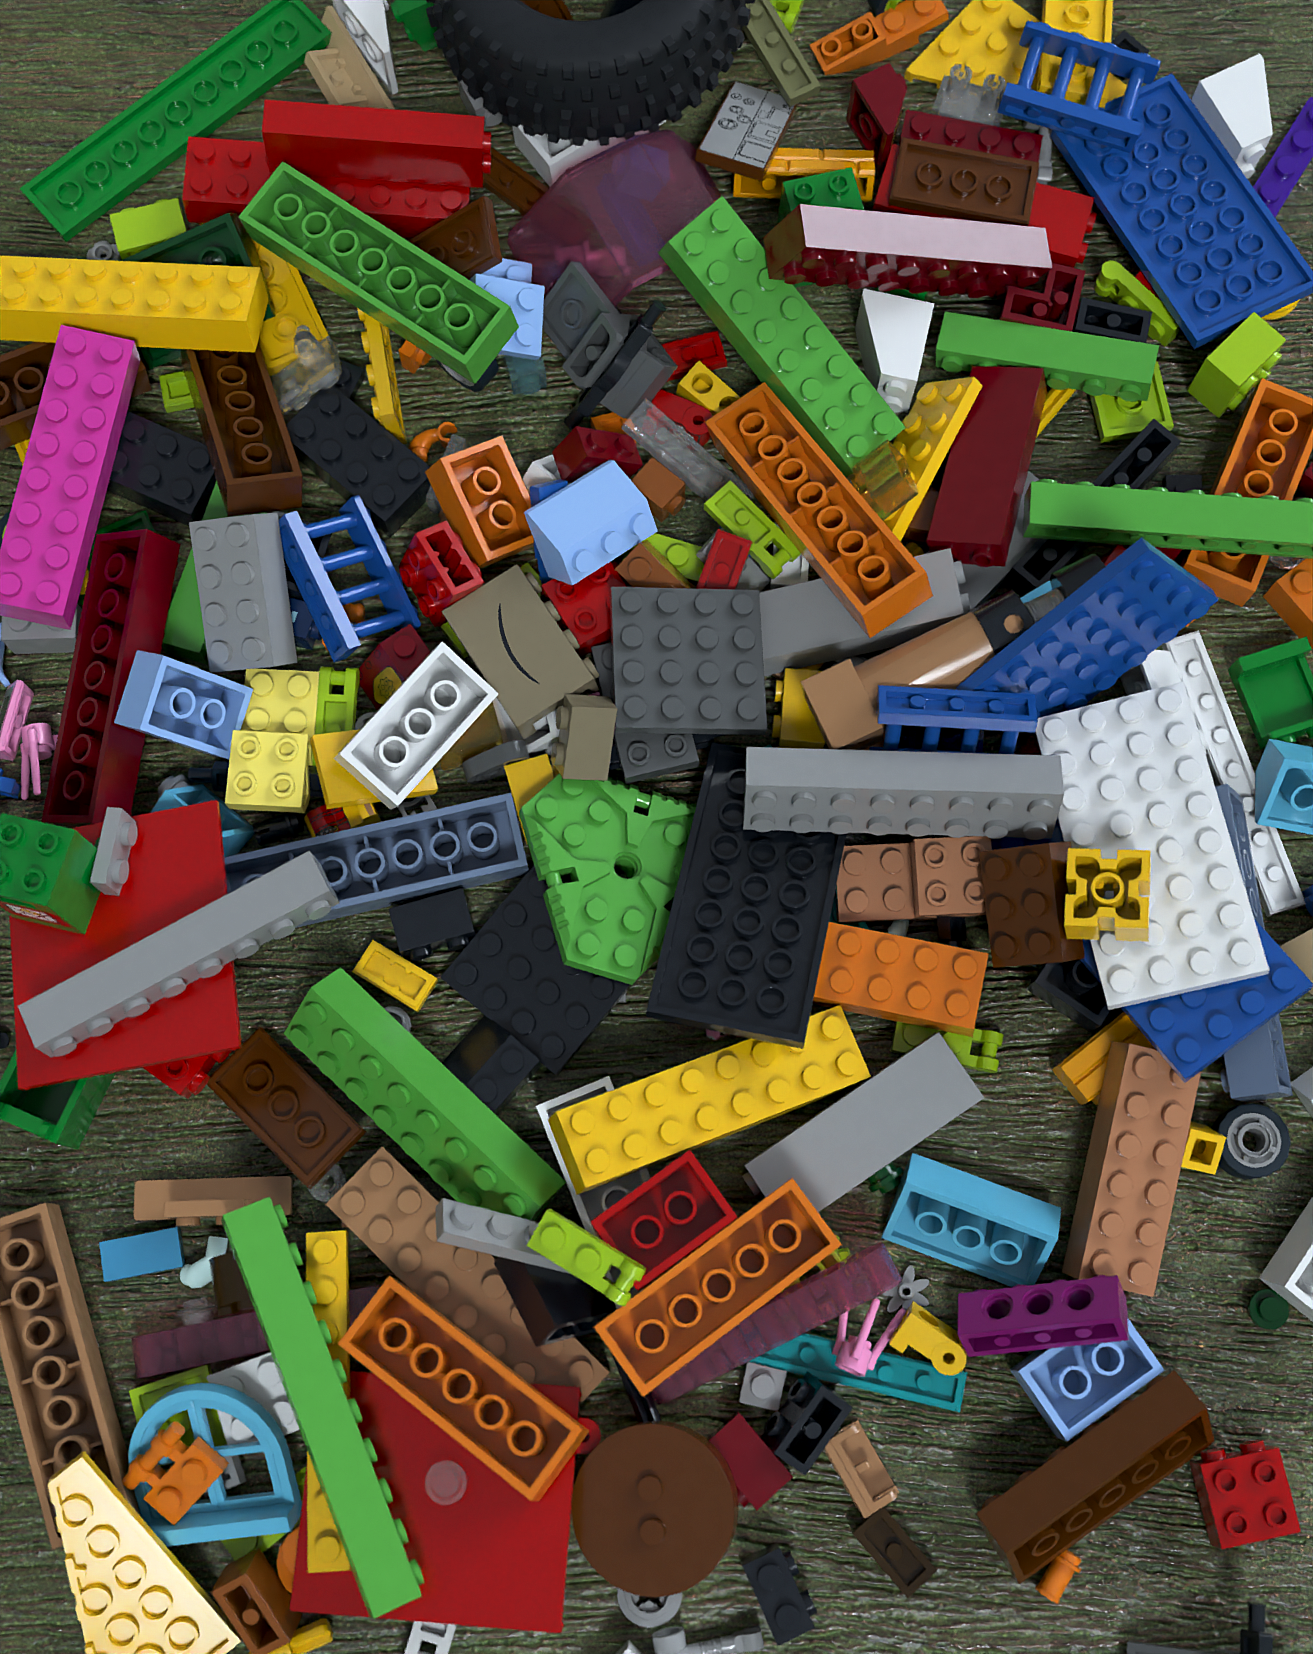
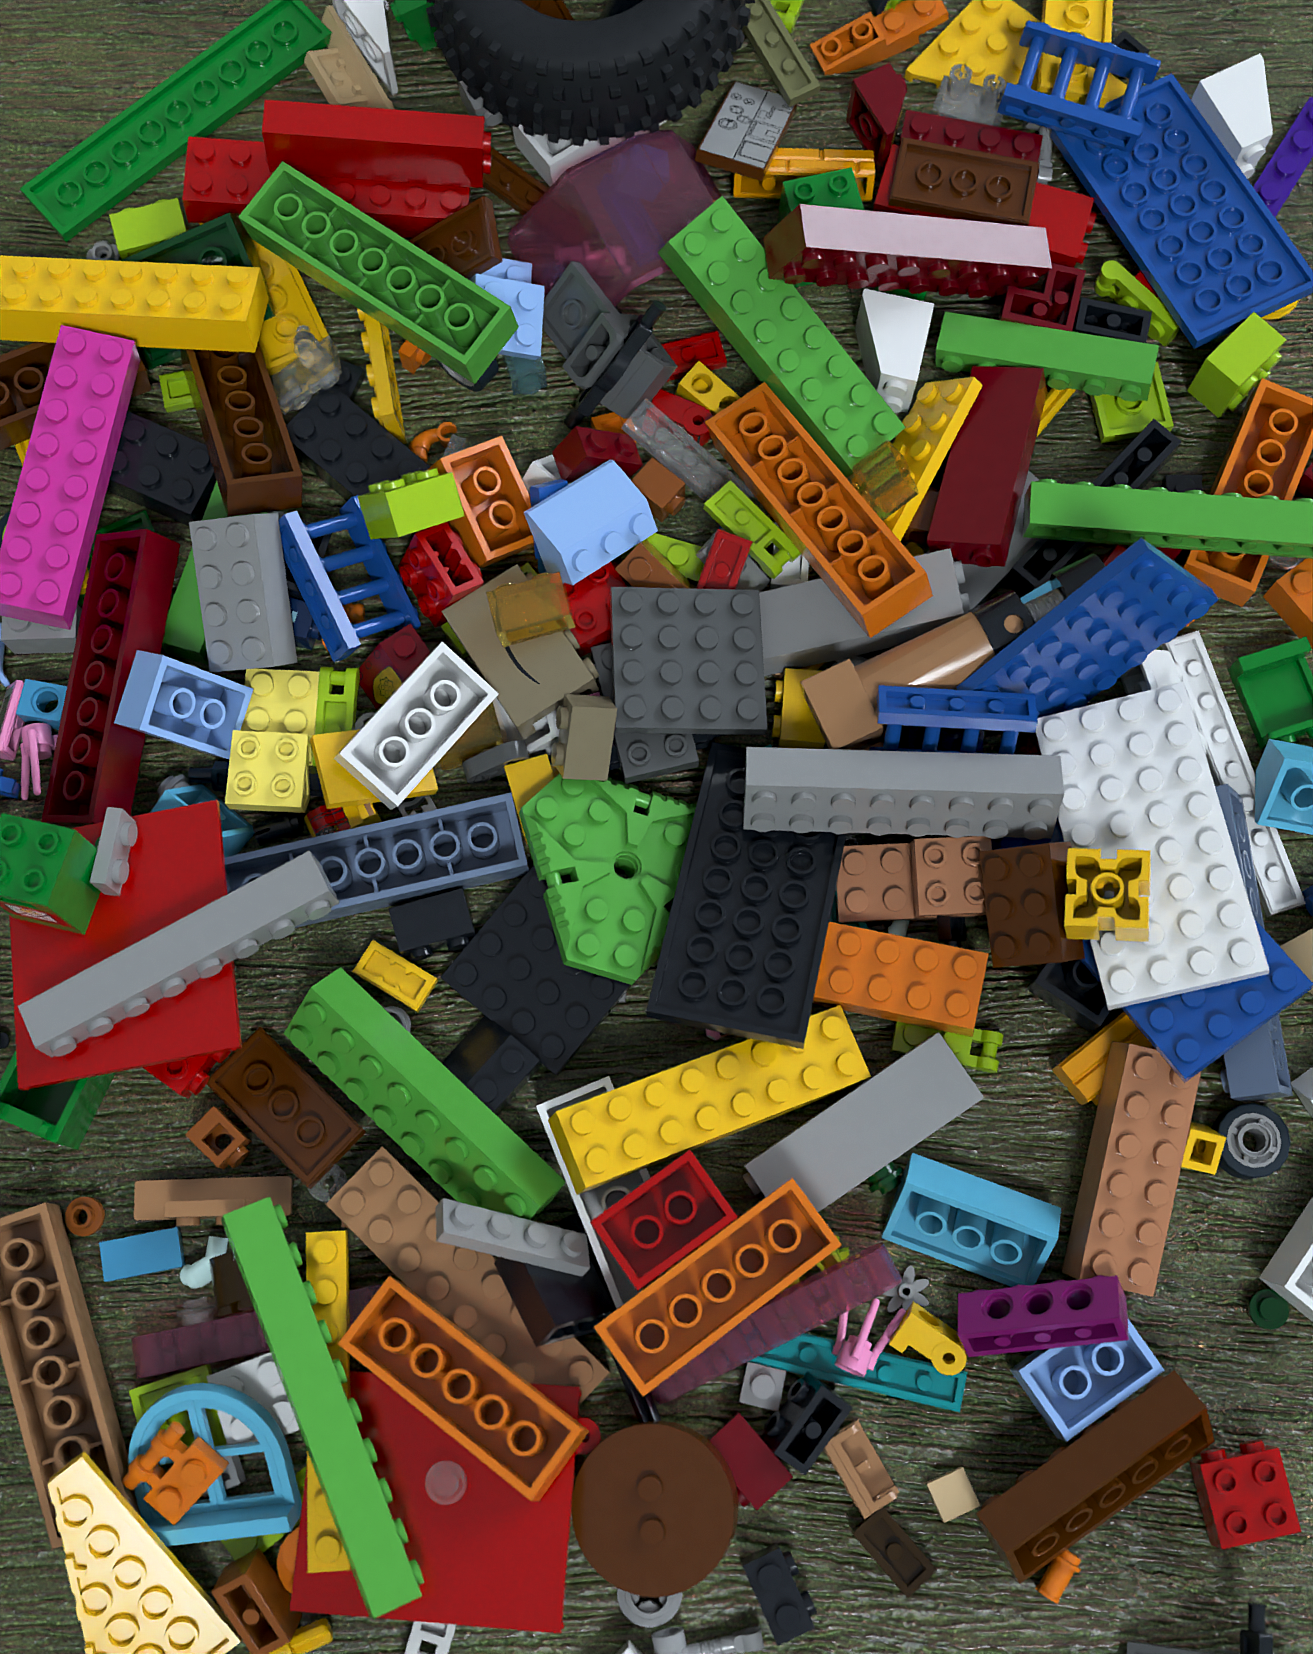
(34, 699): none -> dark azure brick
(95, 1216): none -> dark orange plate
(210, 1129): none -> dark orange brick
(410, 503): none -> lime brick
(530, 609): none -> clear yellow brick
(585, 1256): lime plate -> none
(952, 1494): none -> tan tile

